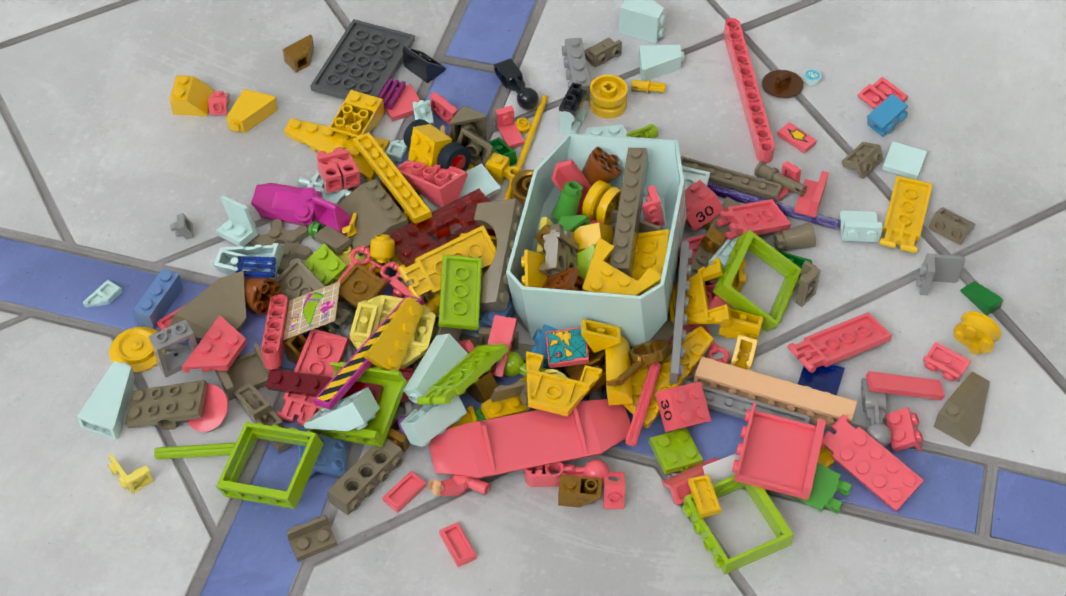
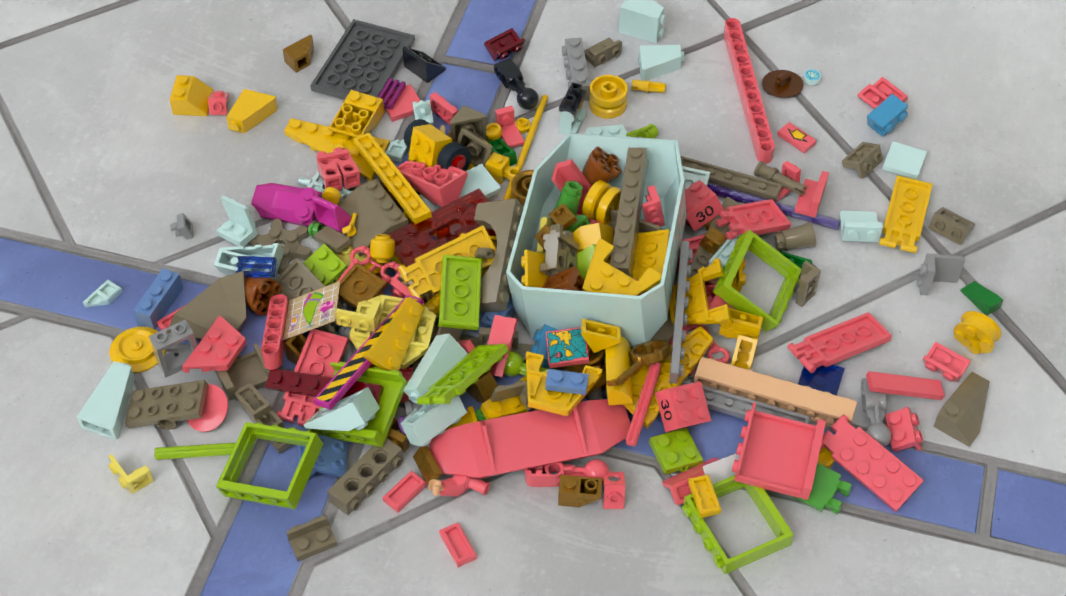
(332, 195): none -> yellow tile
(366, 322): none -> light yellow bracket
(427, 464): none -> pearl gold tile
(485, 253): none -> dark tan tile
(493, 131): none -> yellow tile
(503, 44): none -> dark red bracket
(562, 216): none -> pearl gold bracket
(566, 382): none -> medium blue plate

